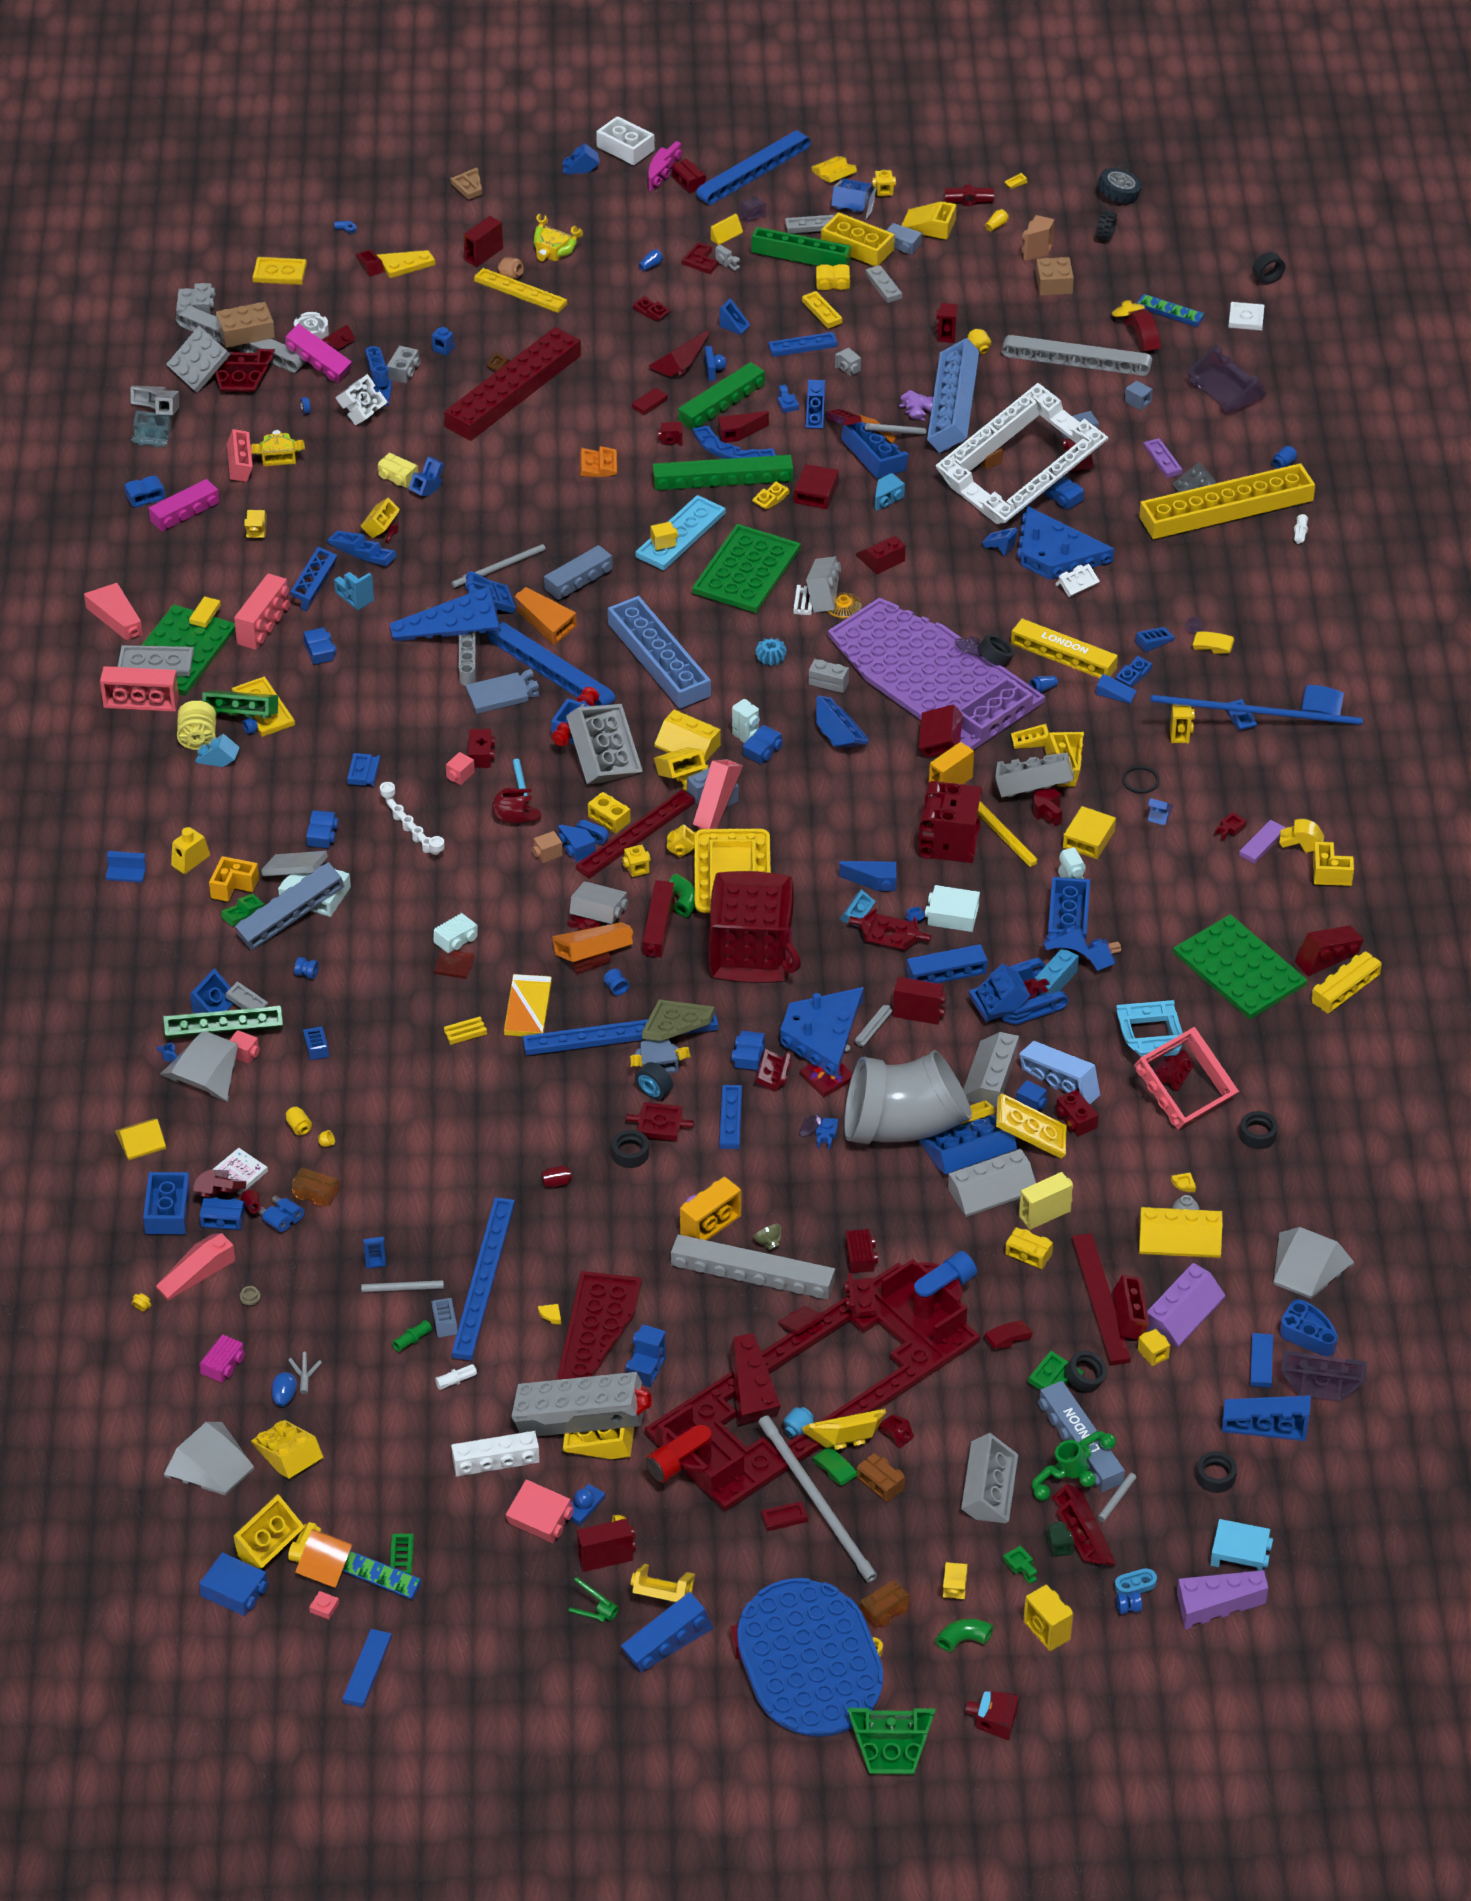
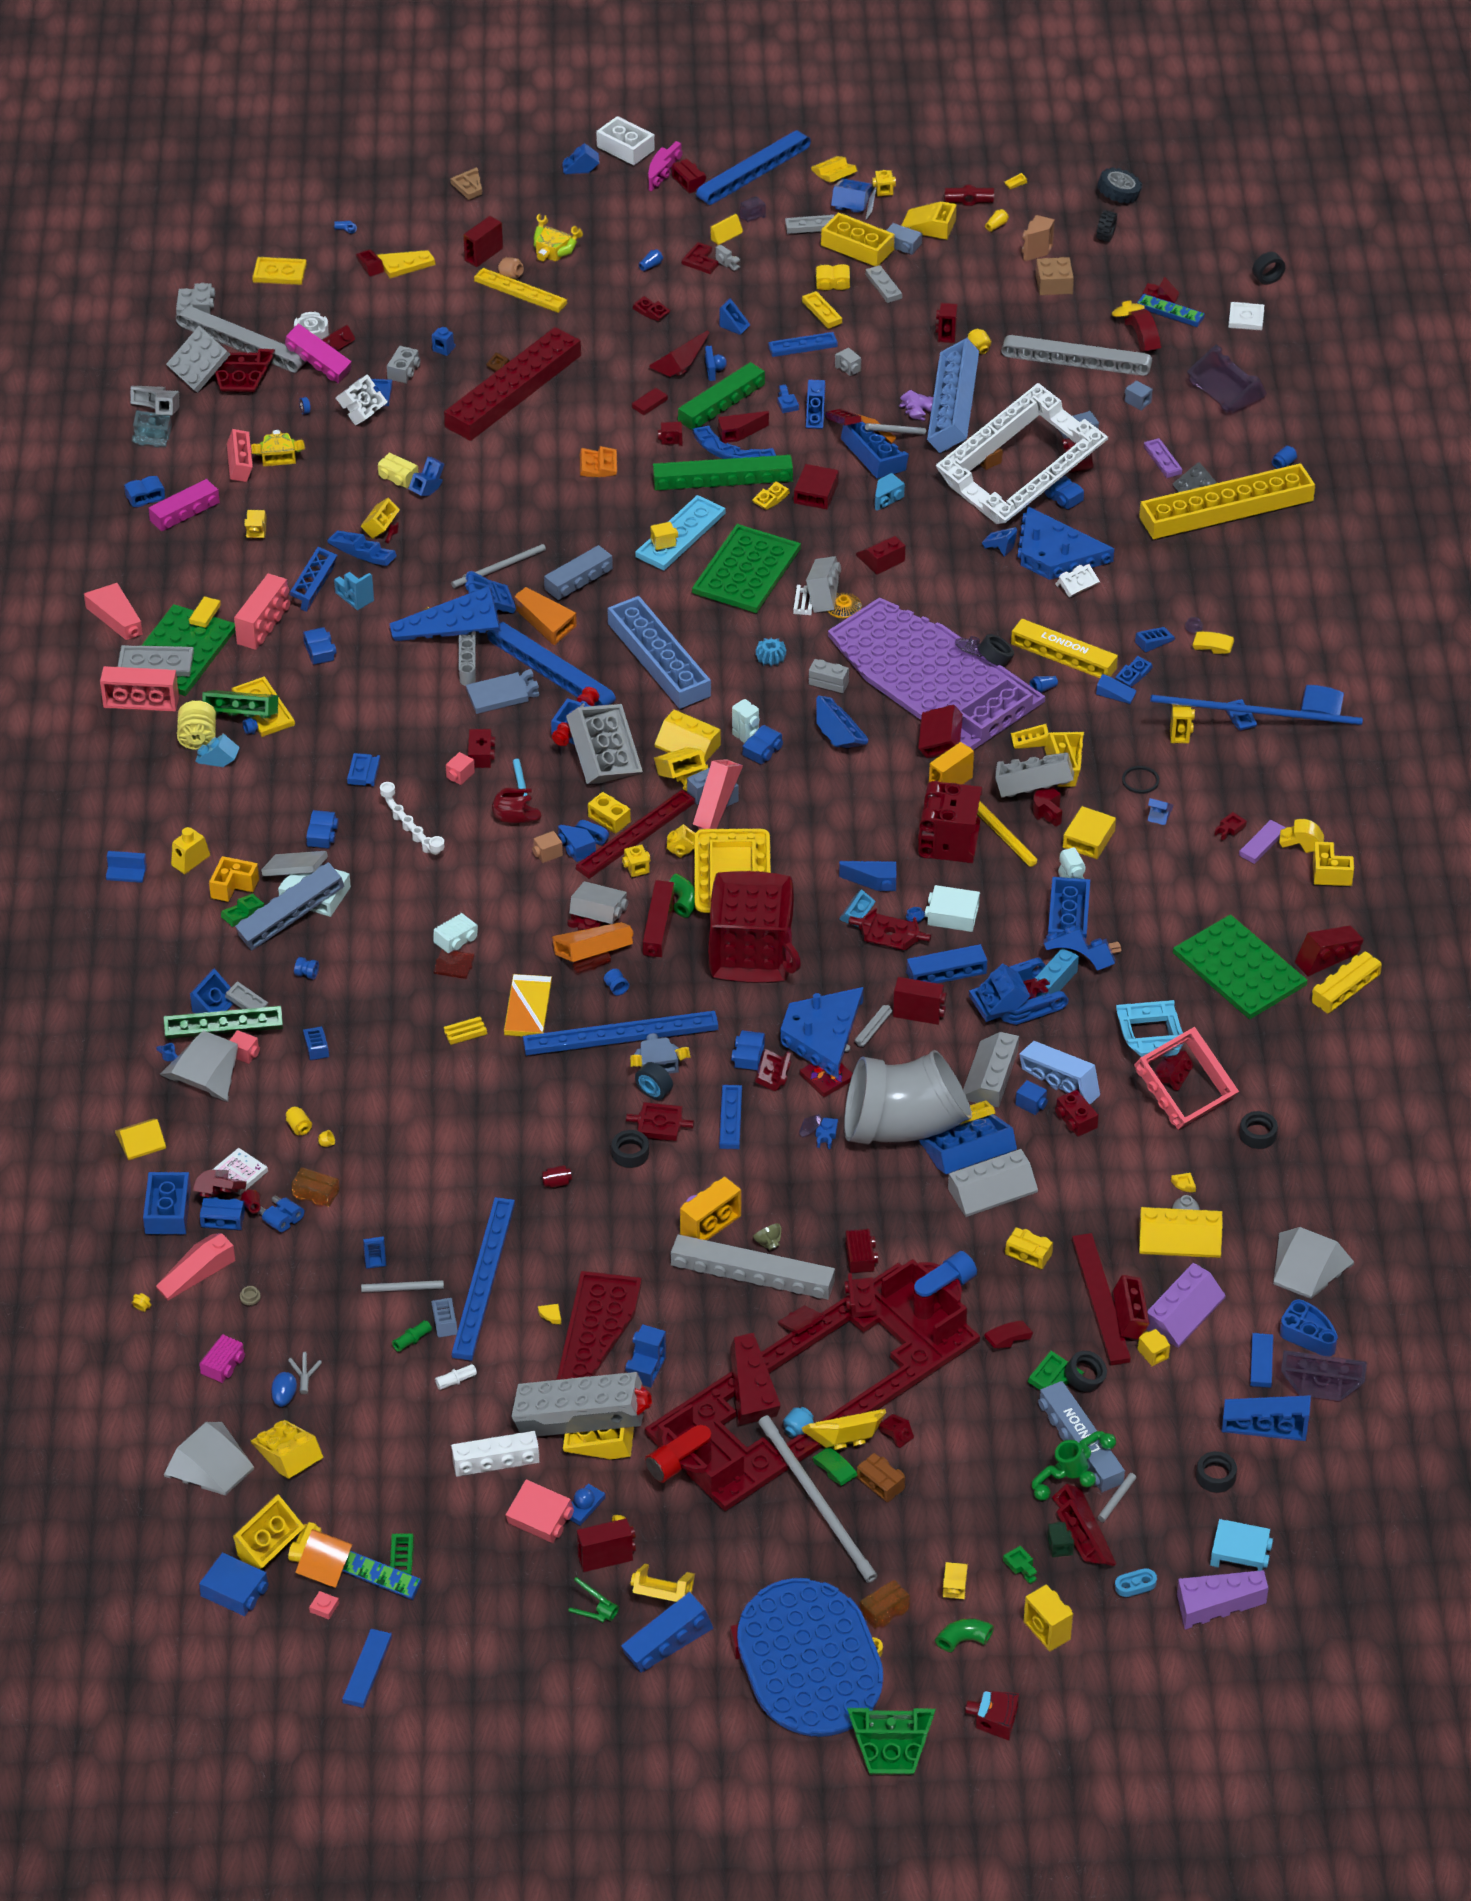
(245, 324): medium nougat brick -> none
(377, 366): blue beam -> none
(676, 1018): olive plate -> none
(784, 1516): dark red tile -> none
(799, 248): green brick -> none
(989, 1480): light grey slope -> none
(1031, 1125): yellow tile -> none
(1045, 1200): light yellow brick -> none
(1129, 1602): blue wheel -> none
(1165, 291): none -> dark red slope
(1300, 528): white axle -> none

